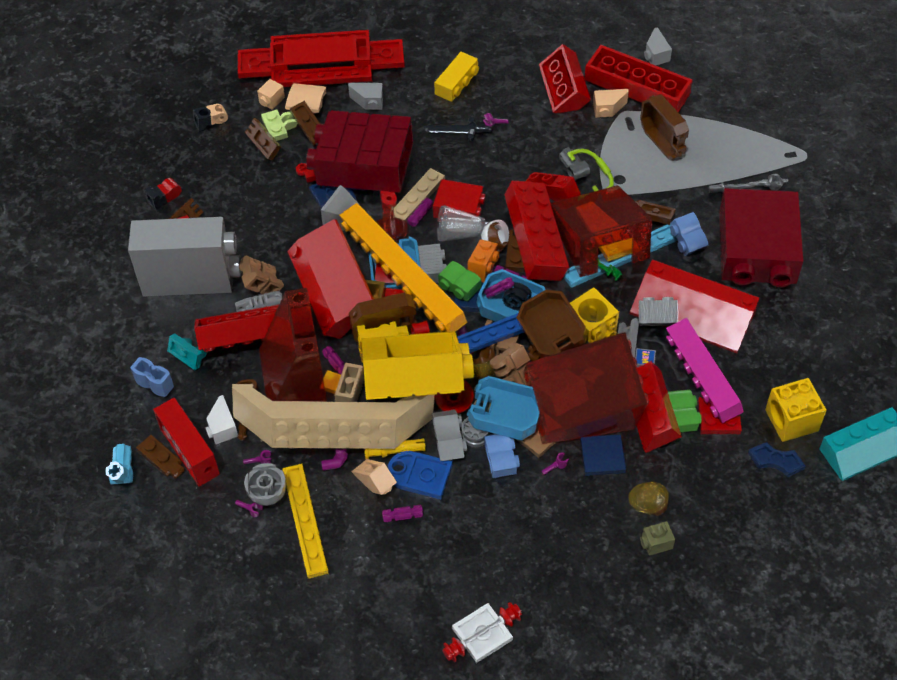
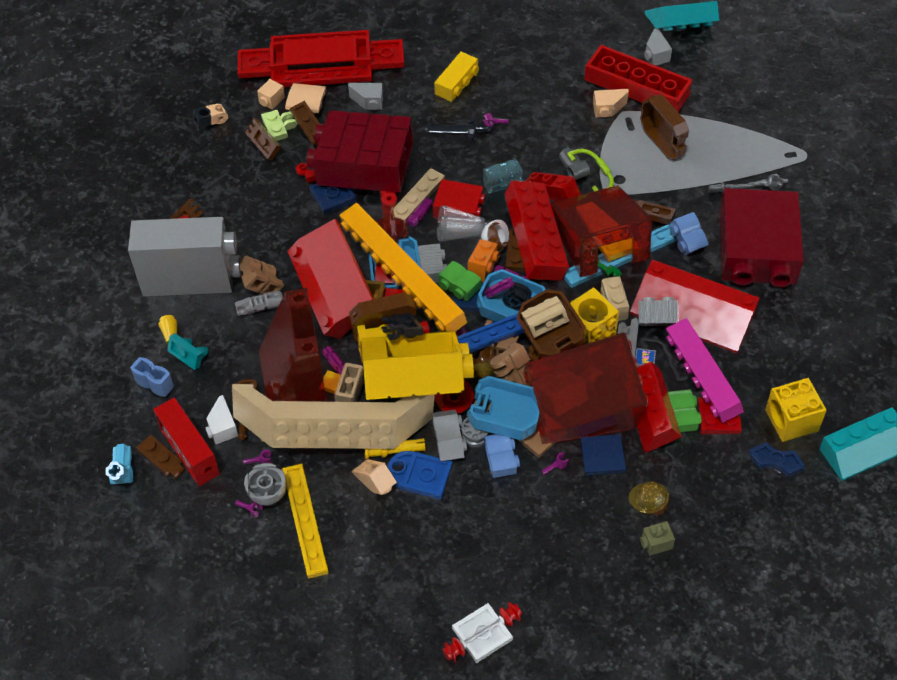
(162, 193): leg -> none
(168, 326): none -> yellow cone
(233, 328): red brick -> none
(337, 204): light grey slope -> none
(337, 460): magenta arm -> none
(402, 324): none -> black plate
(402, 513): magenta axle -> none
(500, 175): none -> clear light blue brick
(545, 316): none -> tan brick
(564, 80): red slope -> none
(614, 292): none -> tan brick
(683, 15): none -> teal slope

